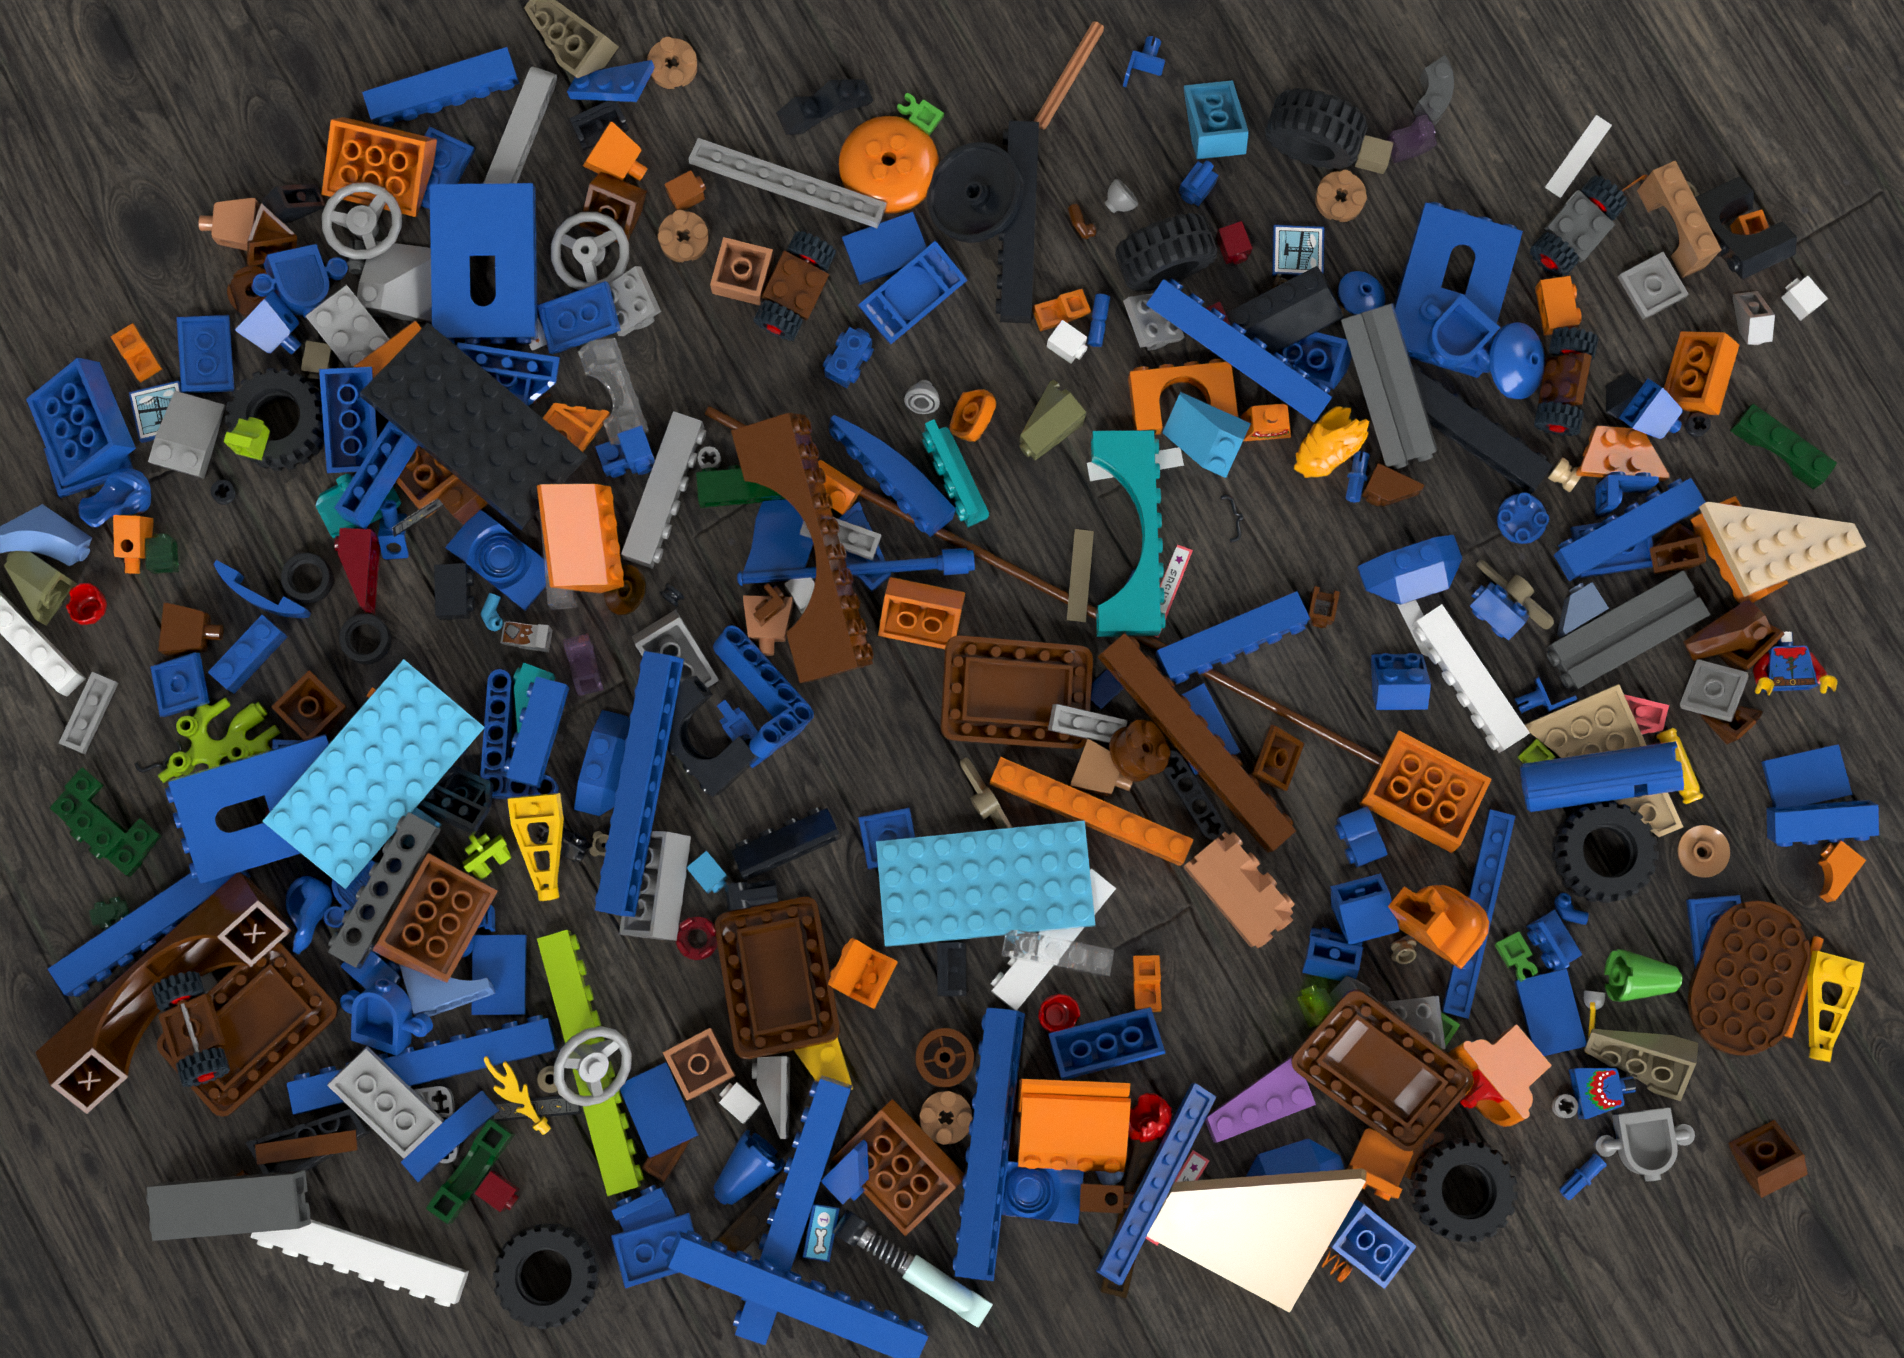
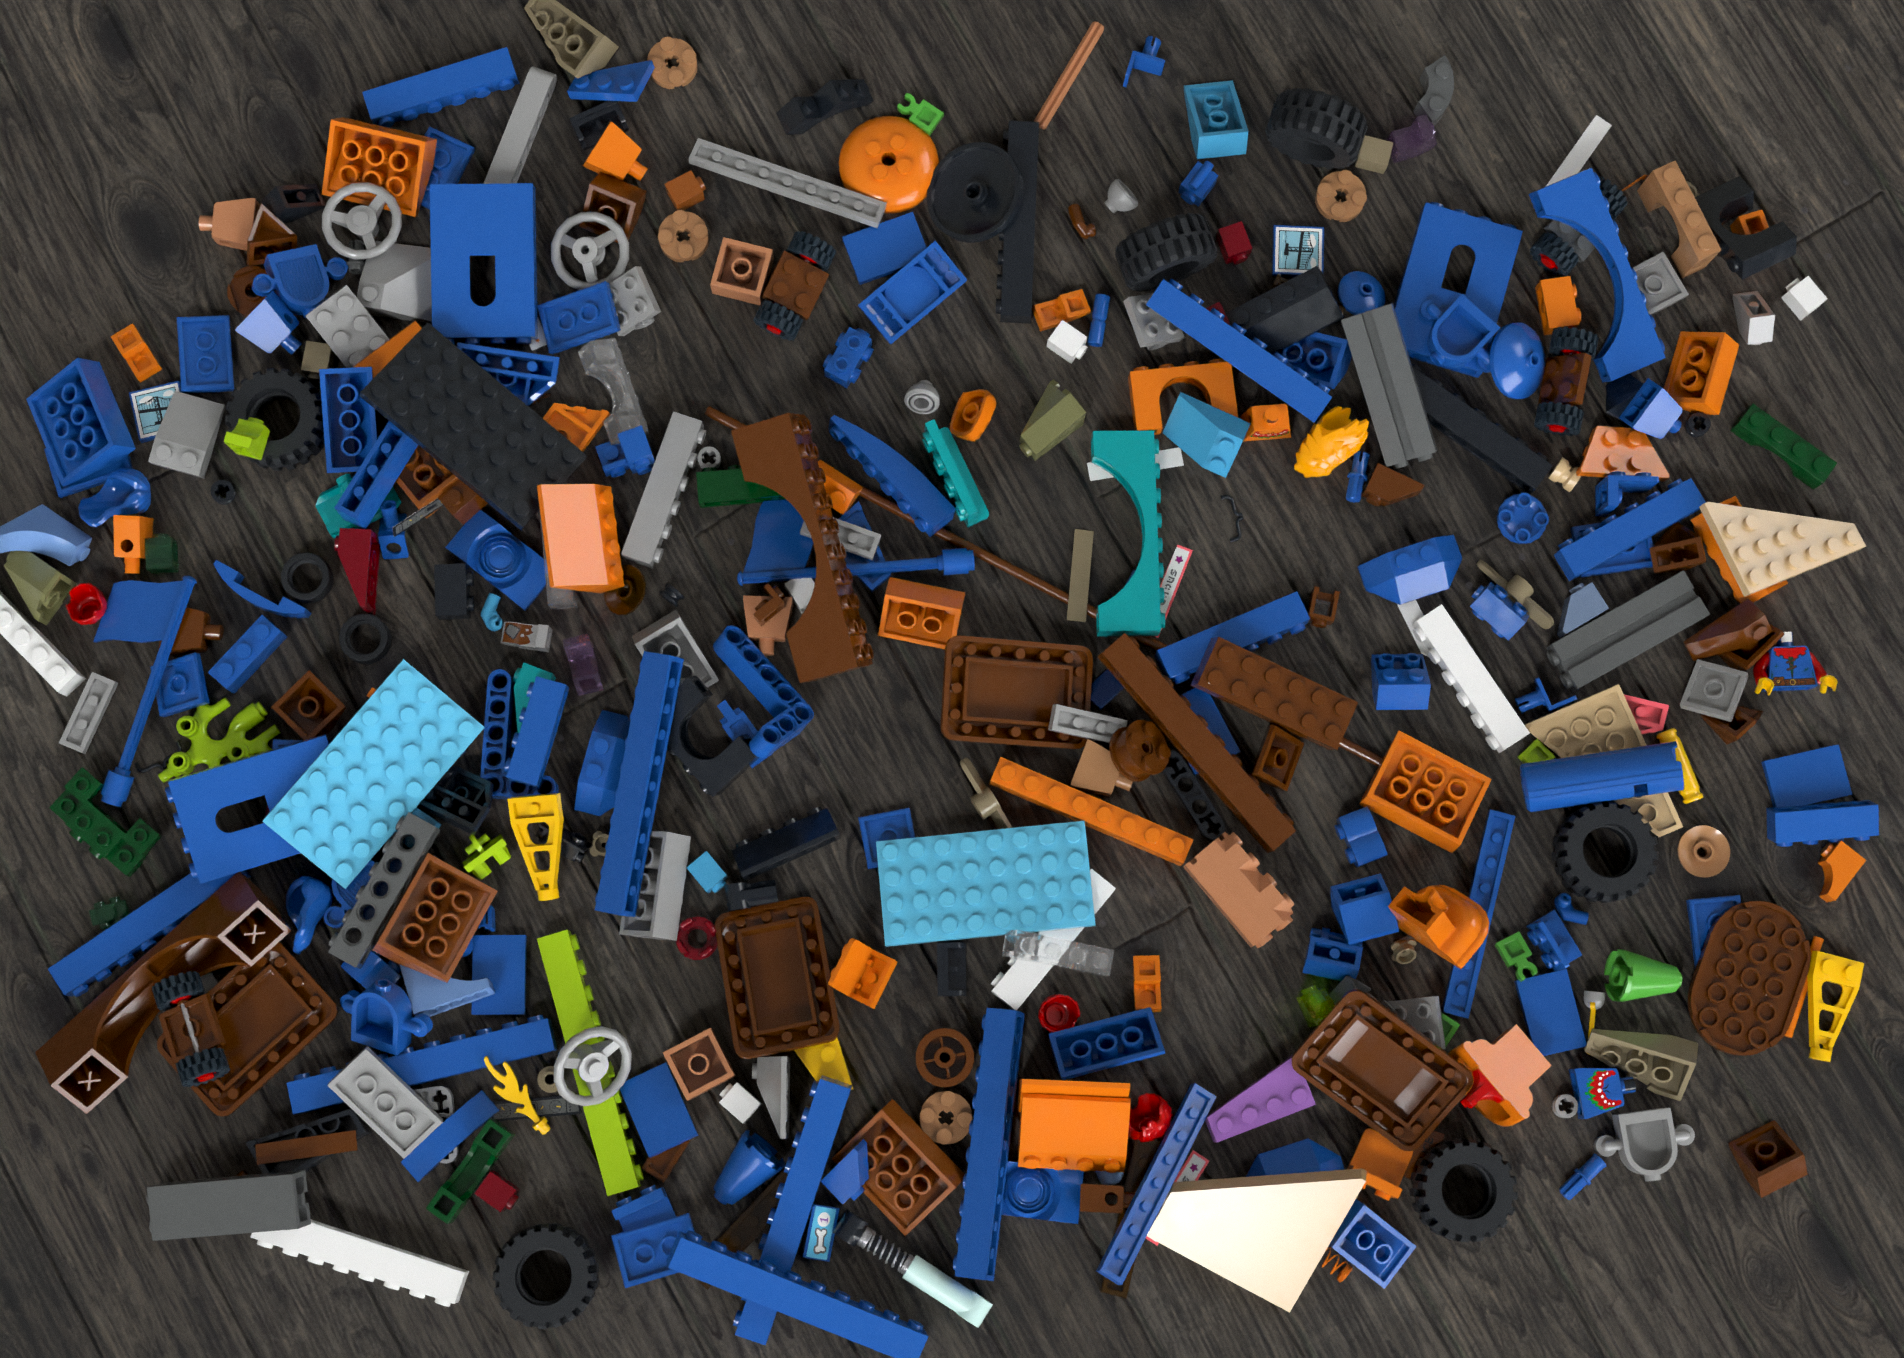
(141, 614): none -> blue flag
(1274, 693): none -> reddish brown brick
(1632, 336): none -> blue arch

